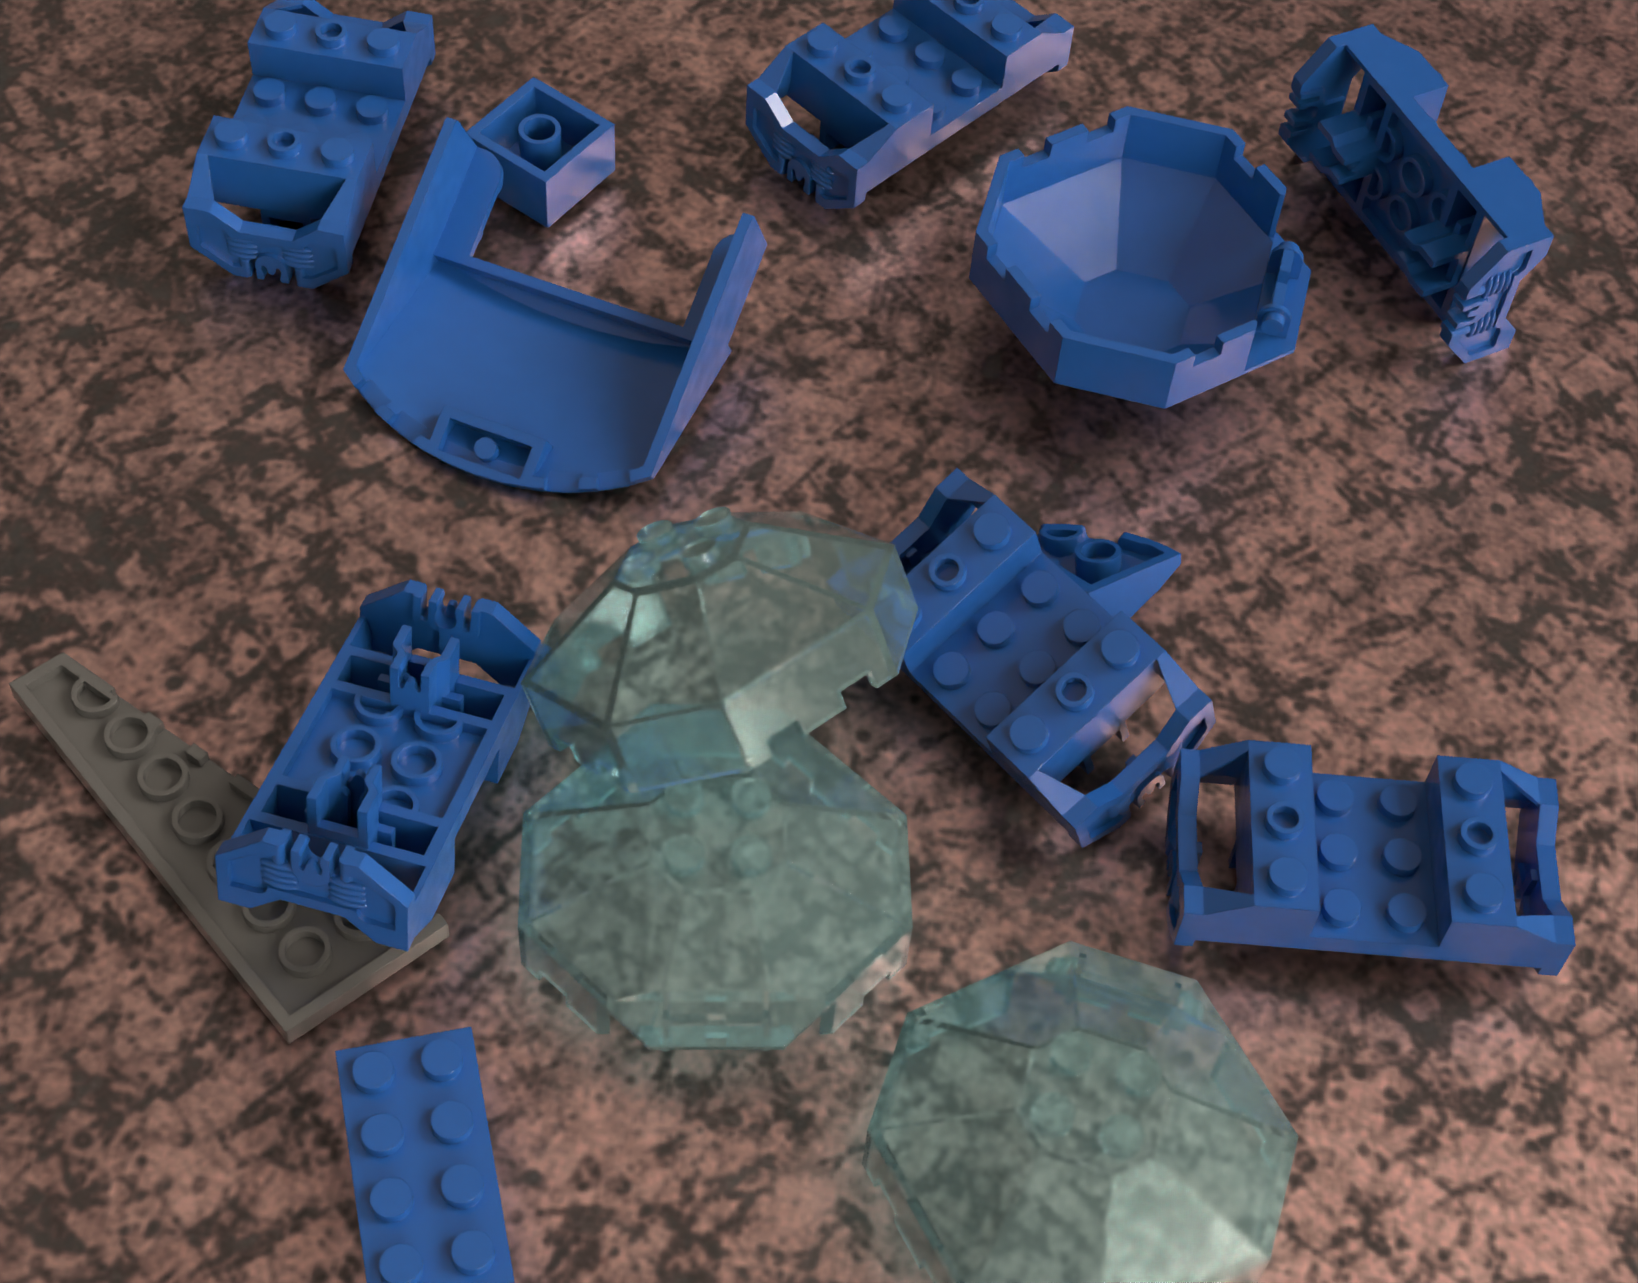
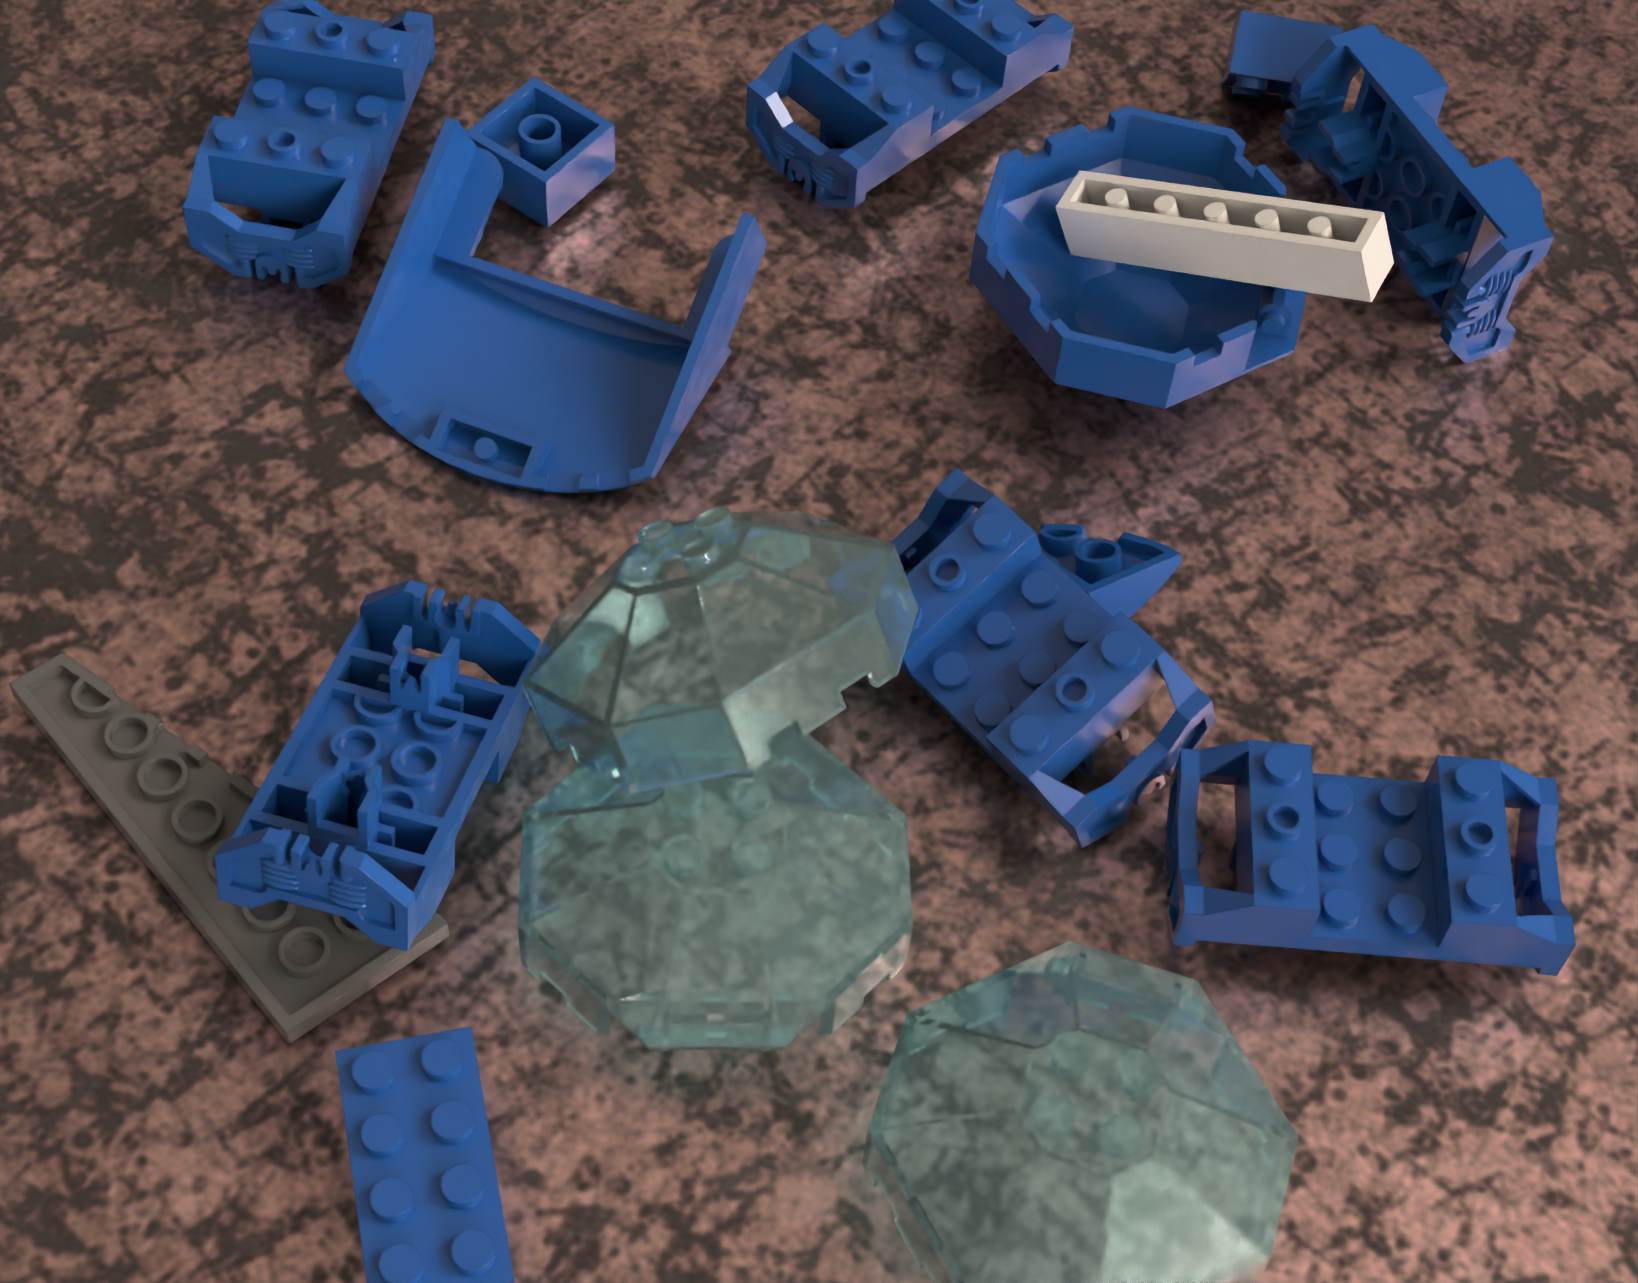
(1227, 235): none -> white brick
(1269, 51): none -> blue brick

